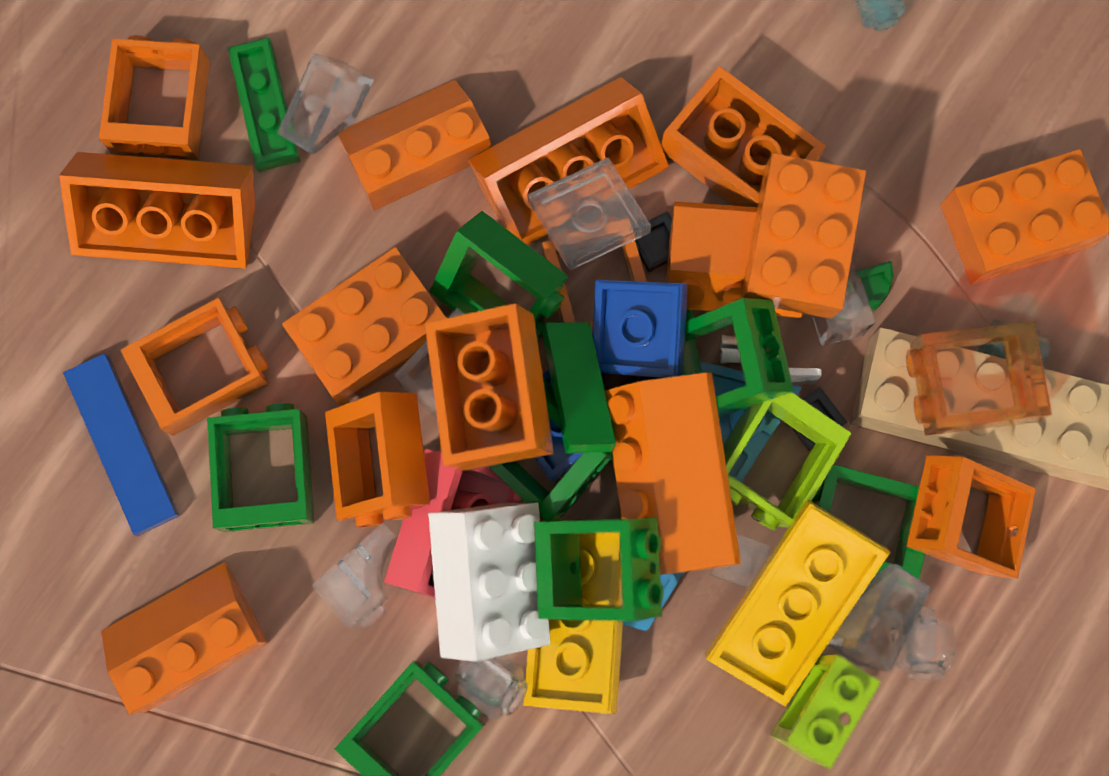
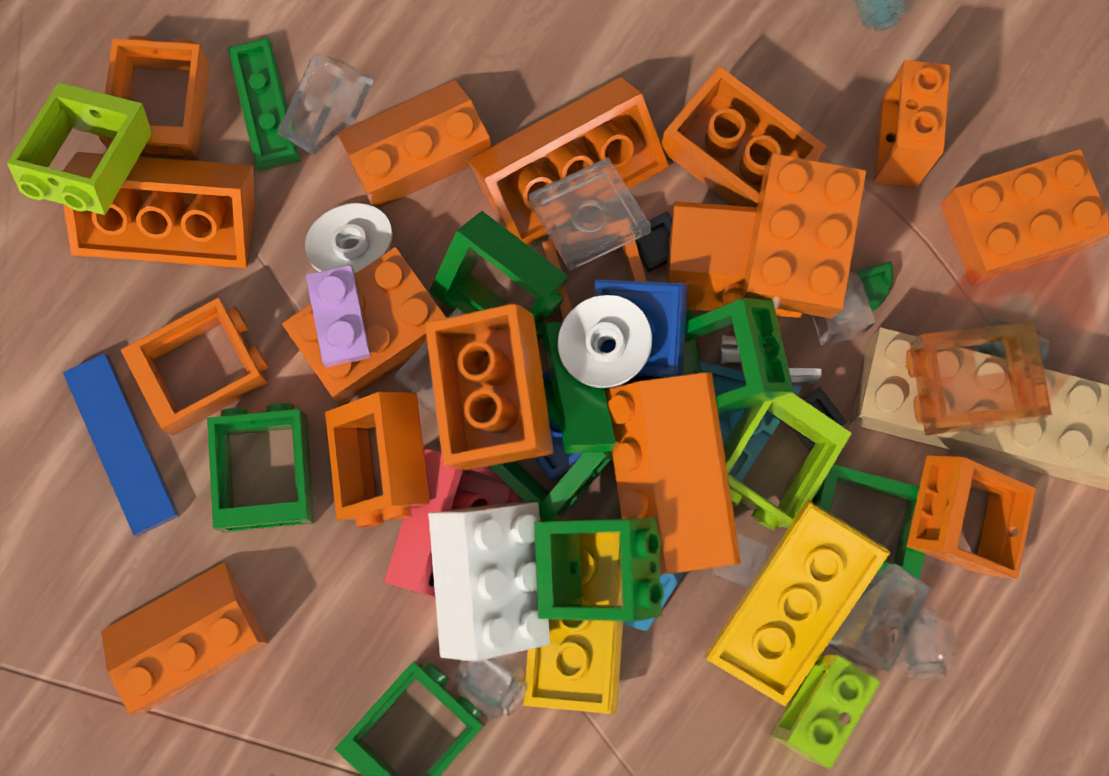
(75, 109): none -> lime window
(338, 316): none -> lavender plate
(348, 236): none -> white dish
(355, 583): clear arch -> none
(594, 323): none -> white dish
(916, 117): none -> orange window

